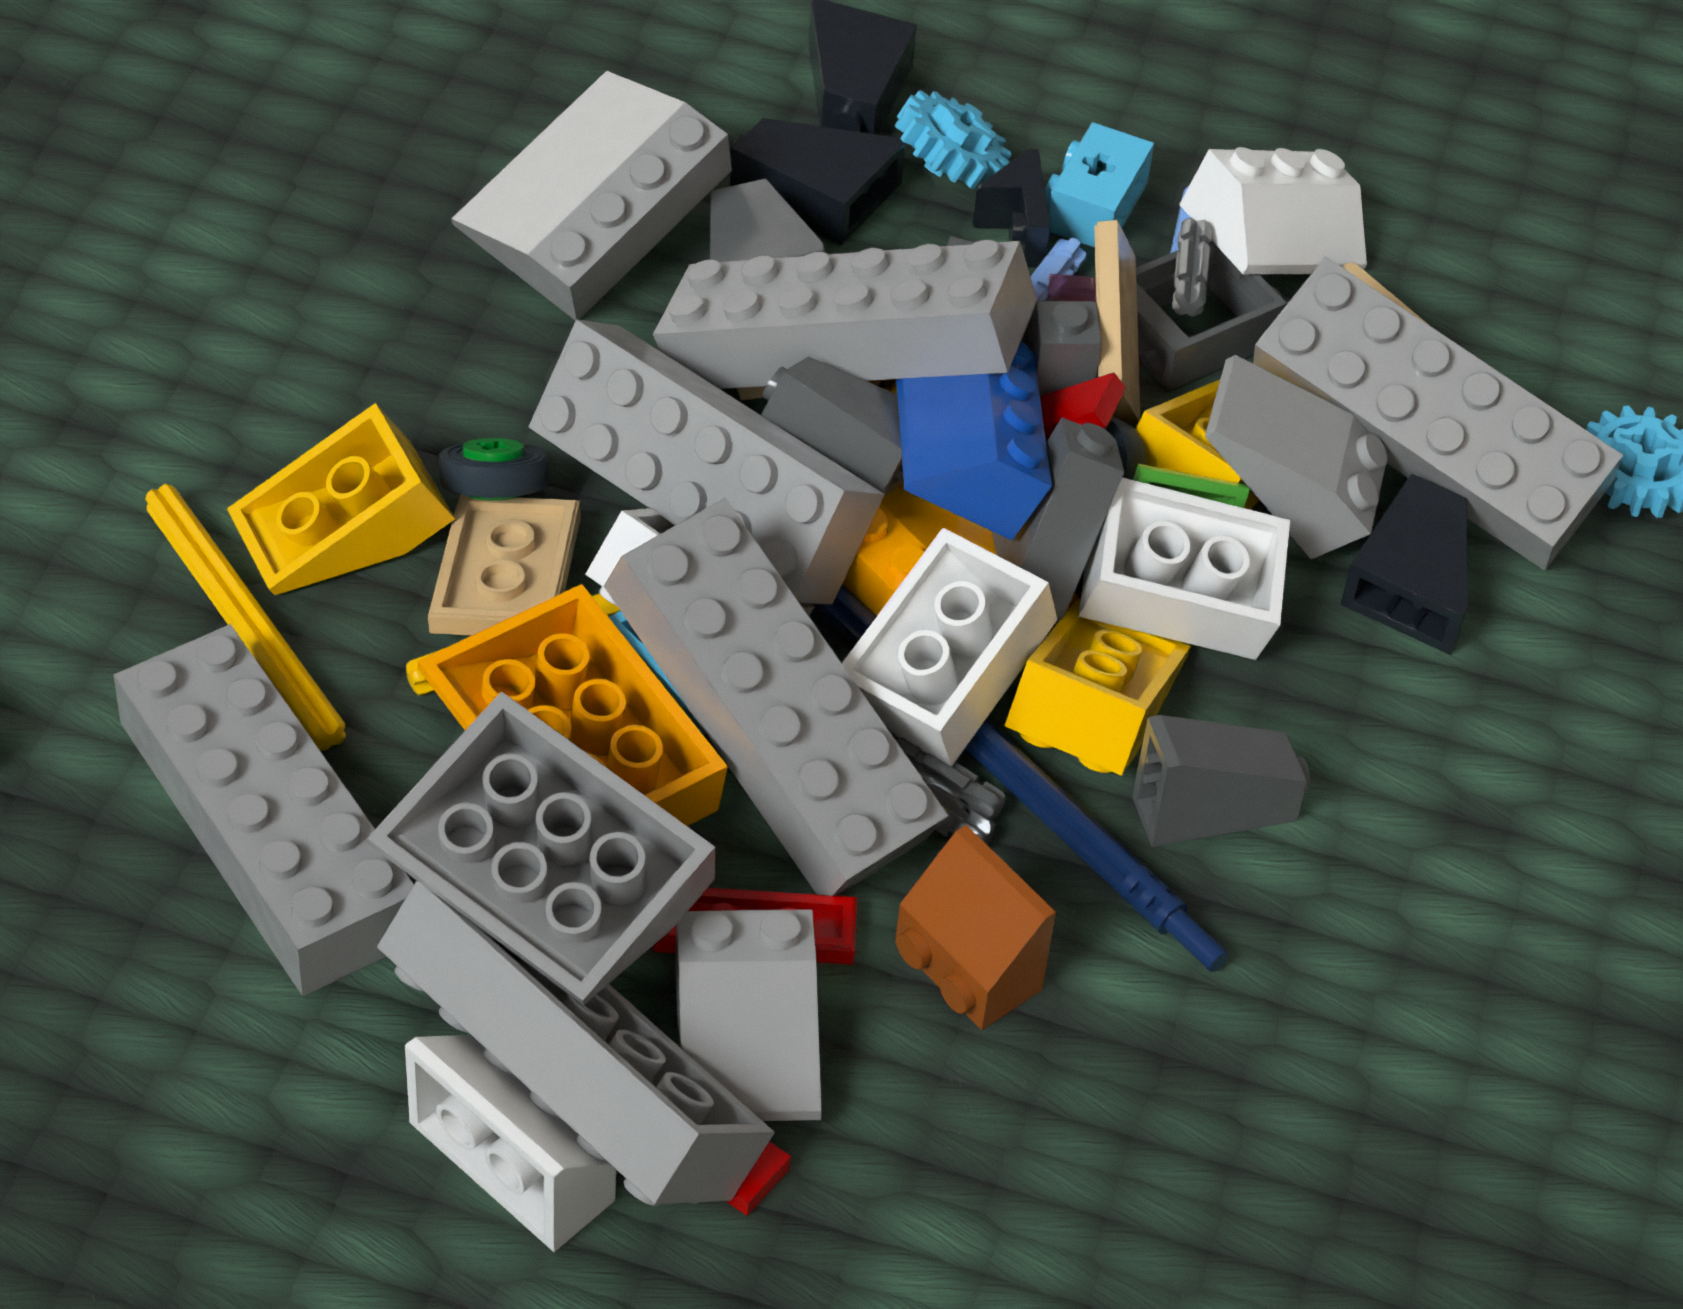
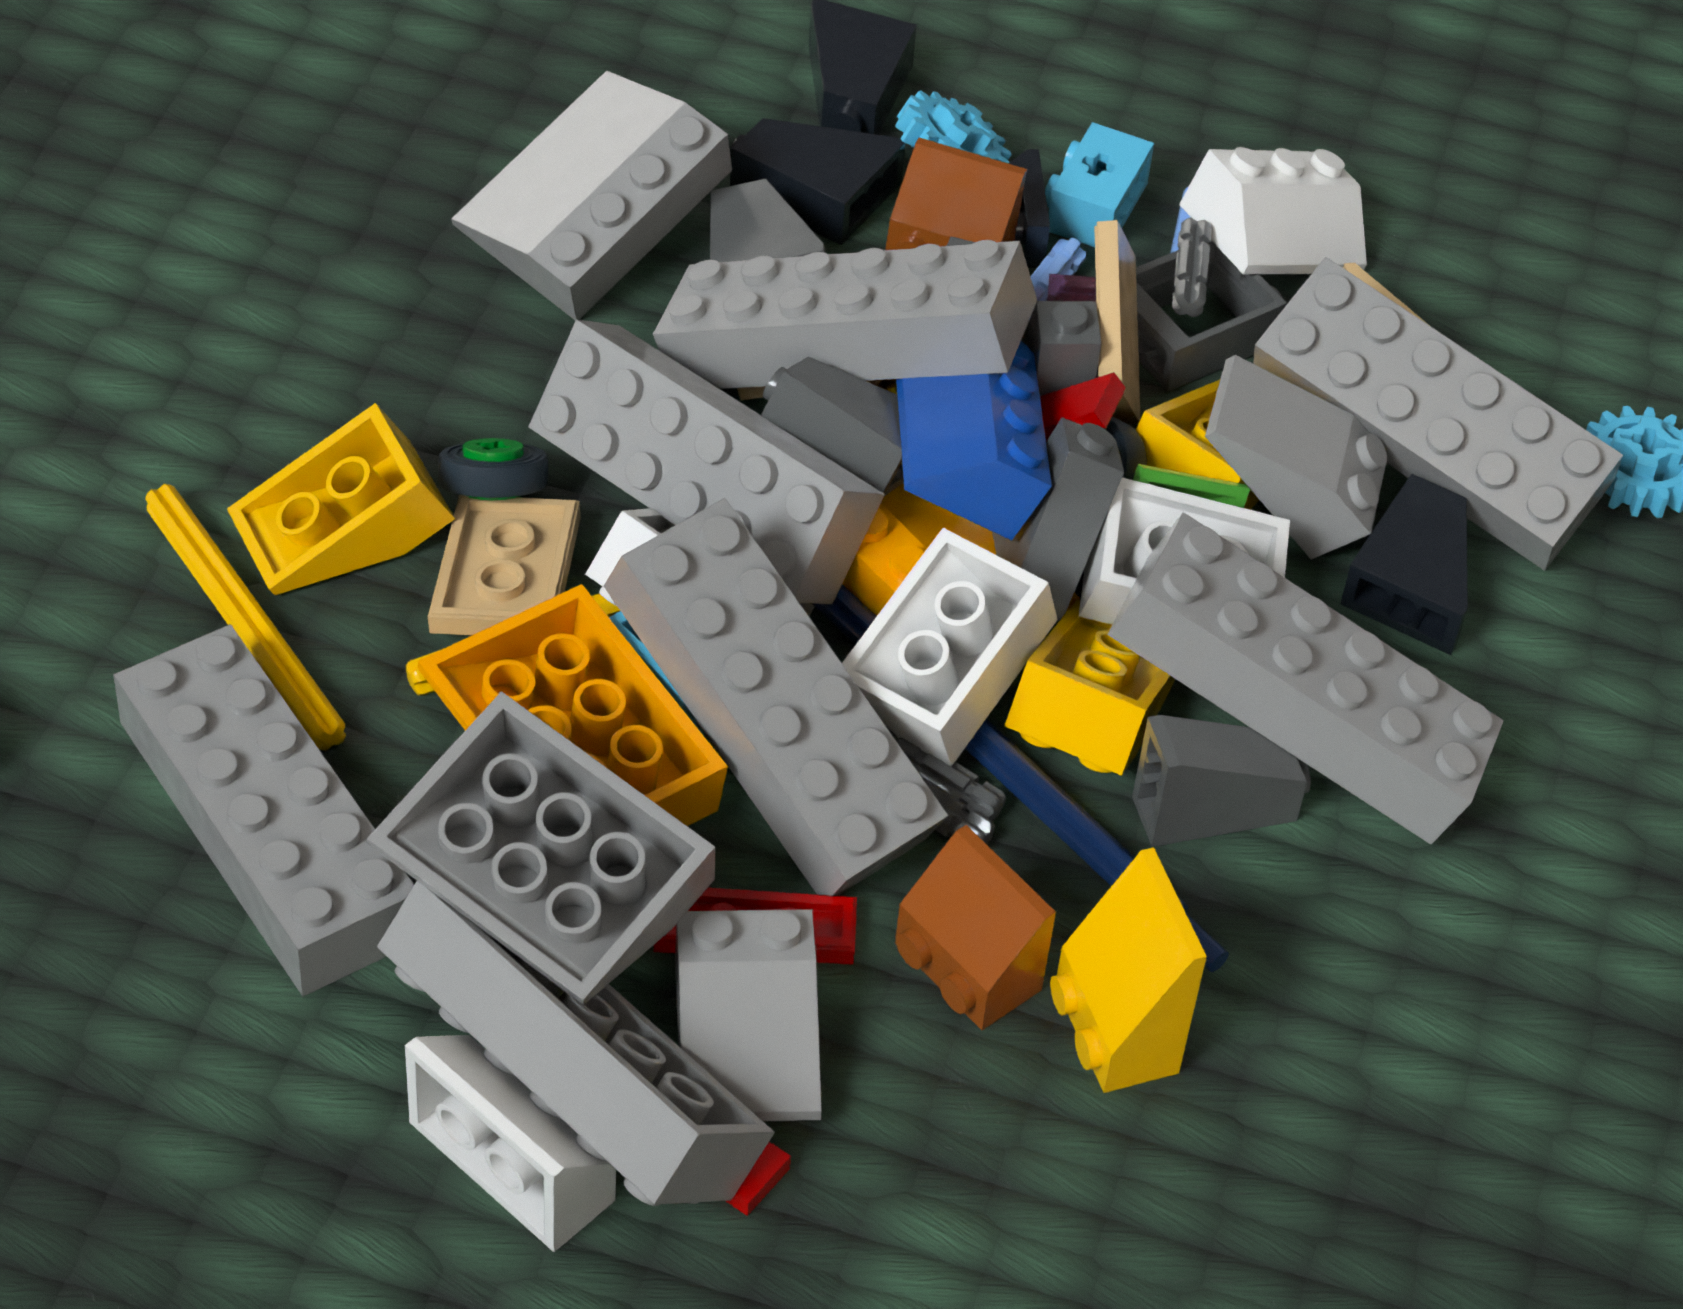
(955, 196): none -> dark orange slope
(1131, 979): none -> yellow slope
(1307, 678): none -> light grey brick

